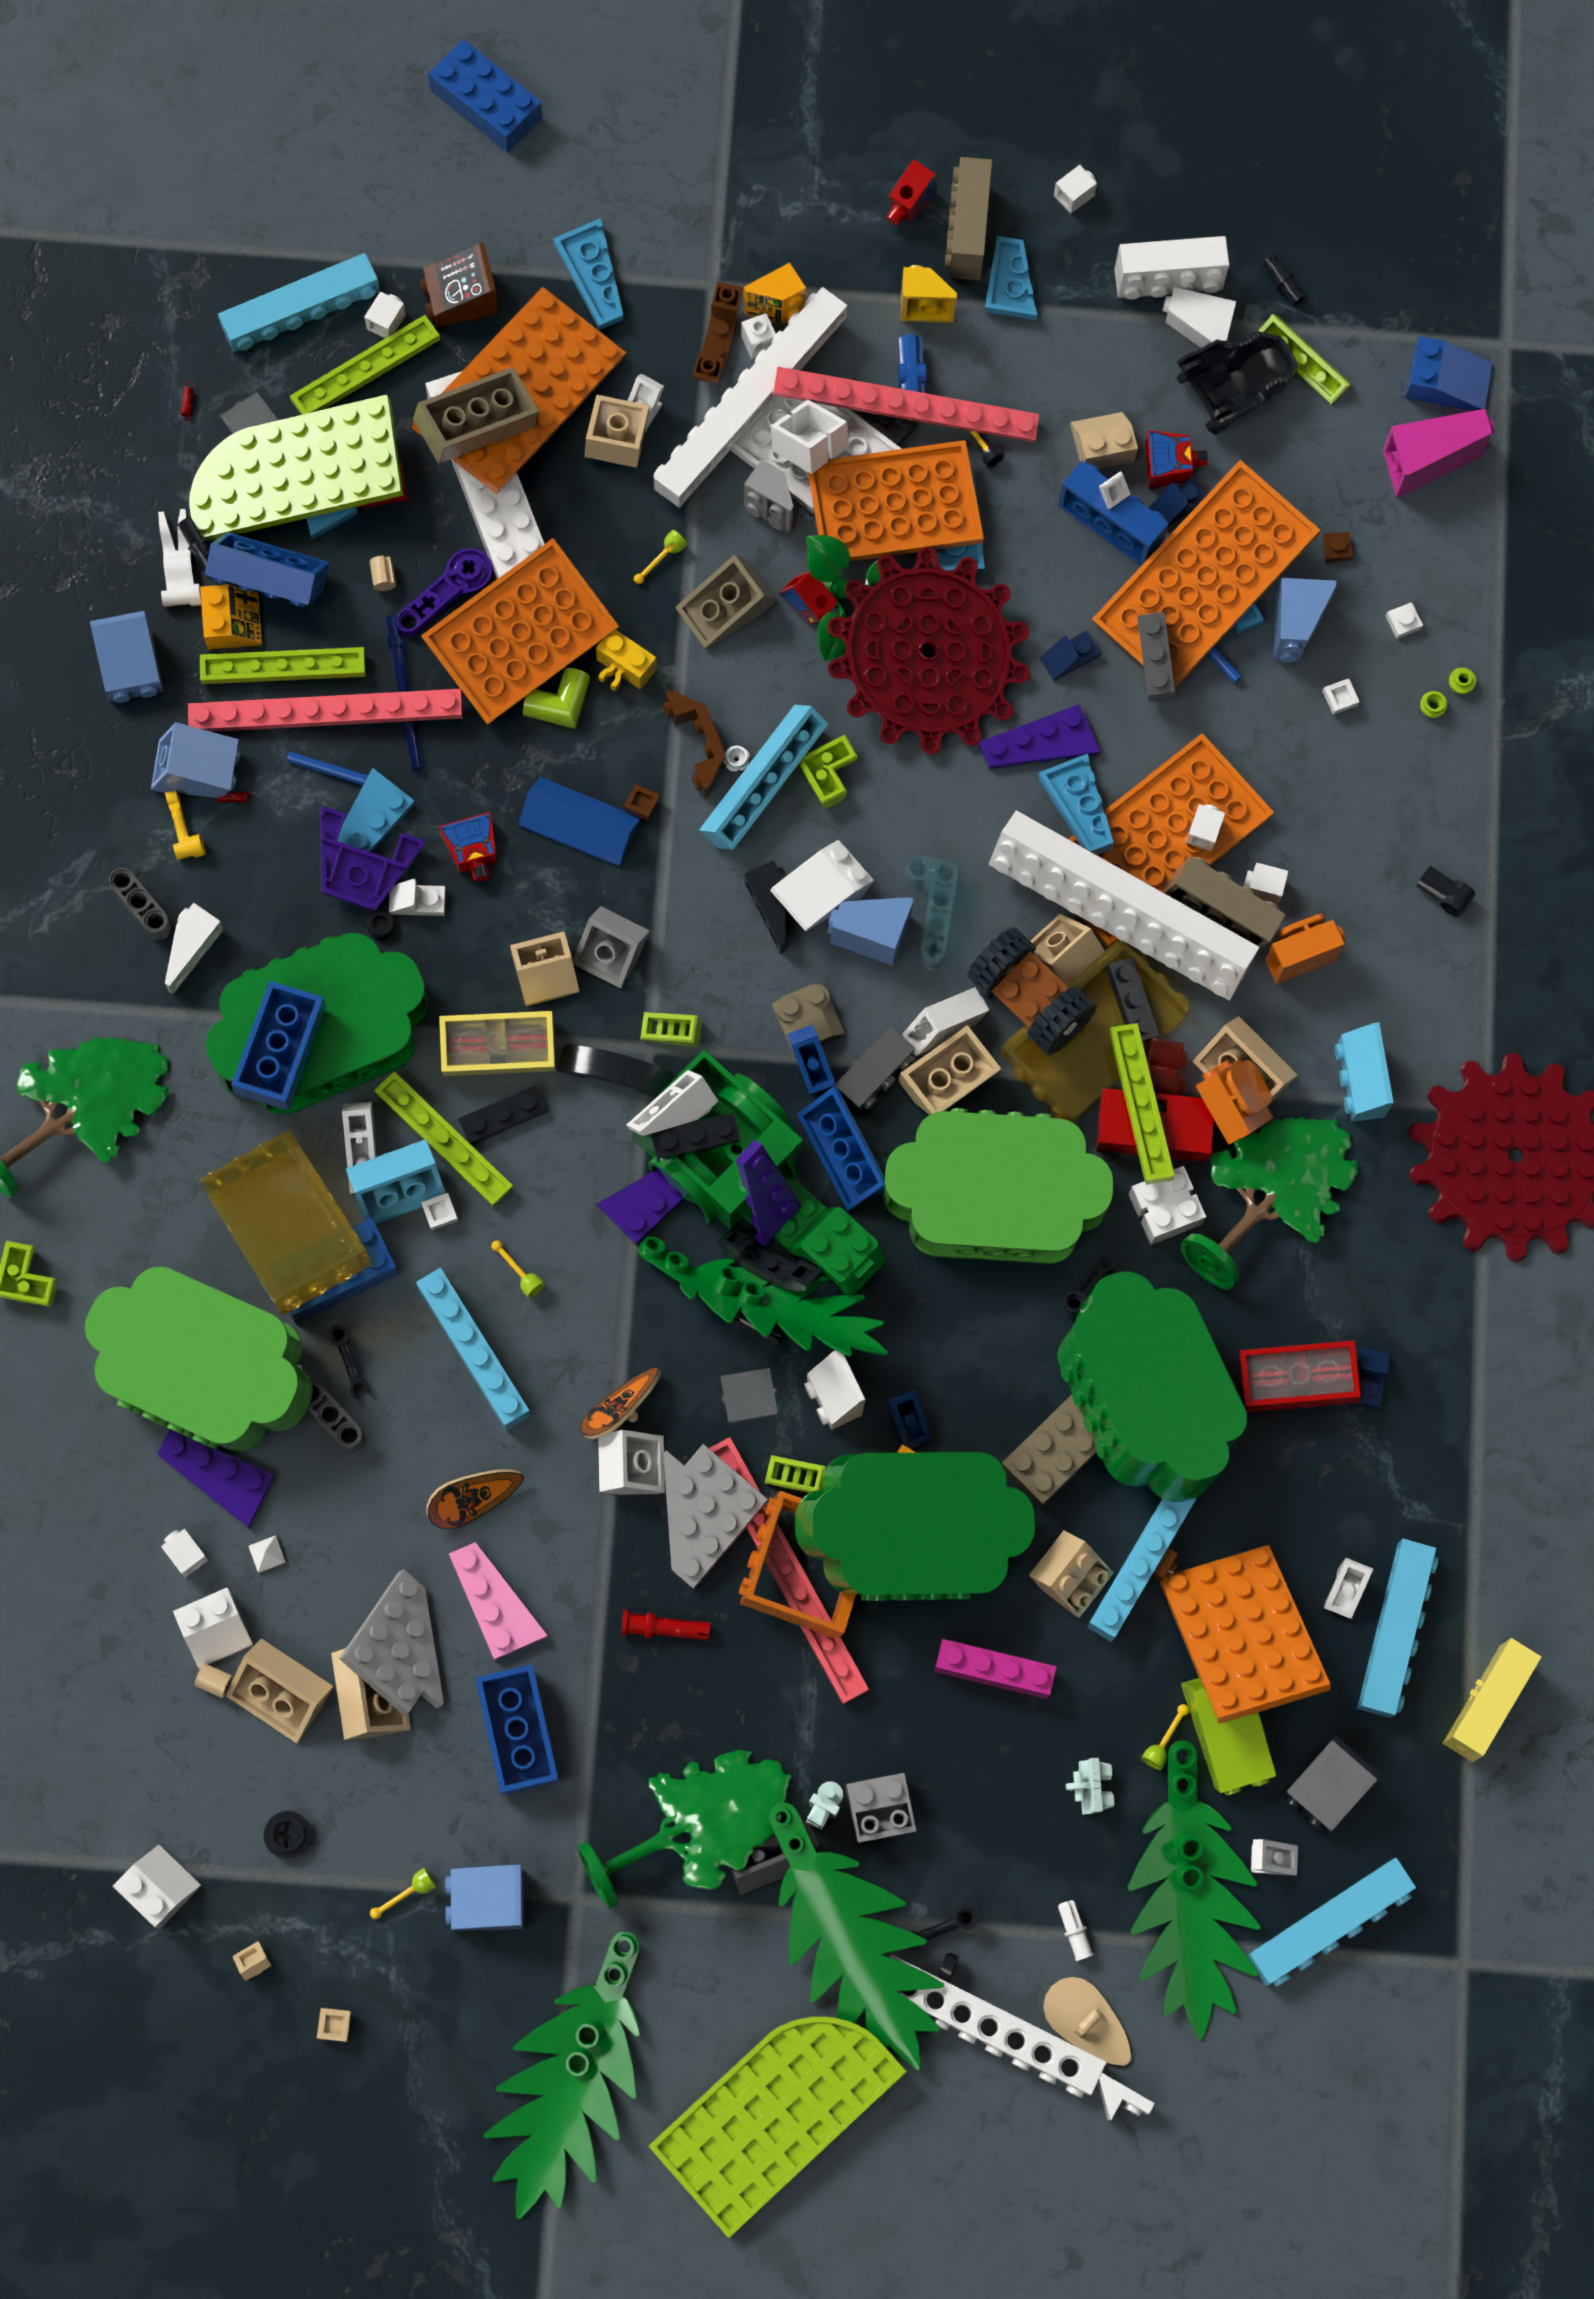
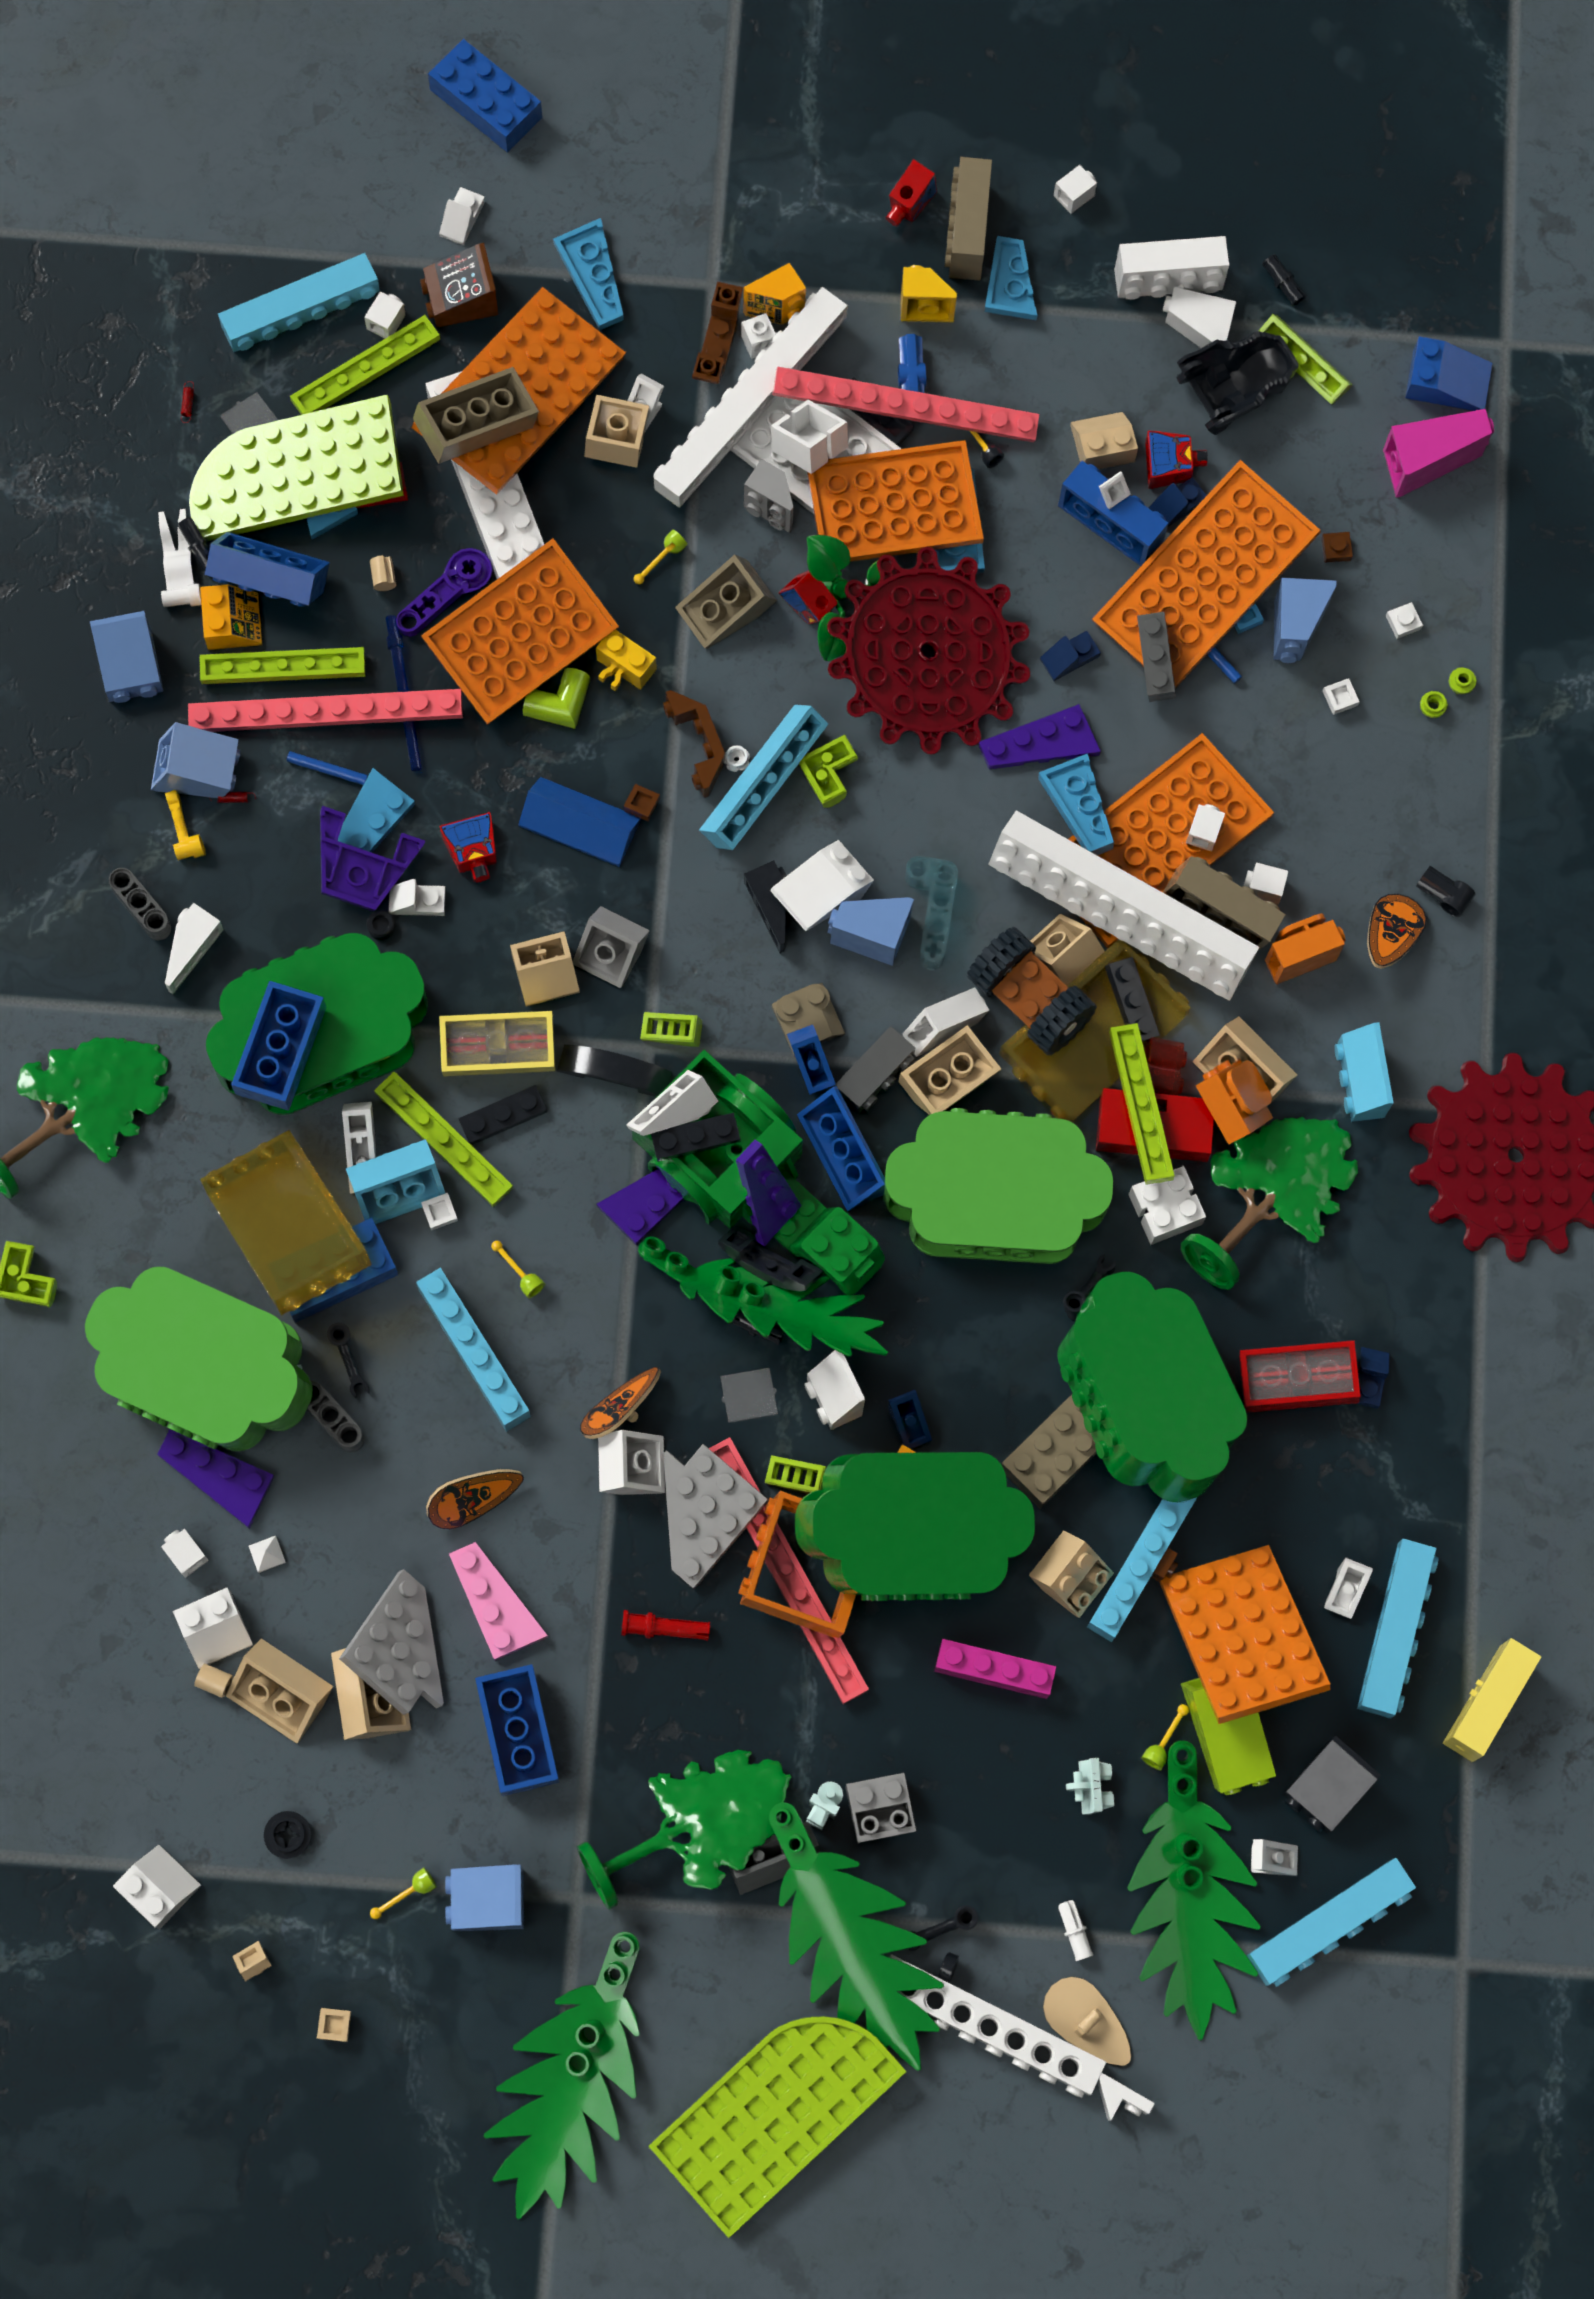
(461, 215): none -> white slope
(1394, 929): none -> shield

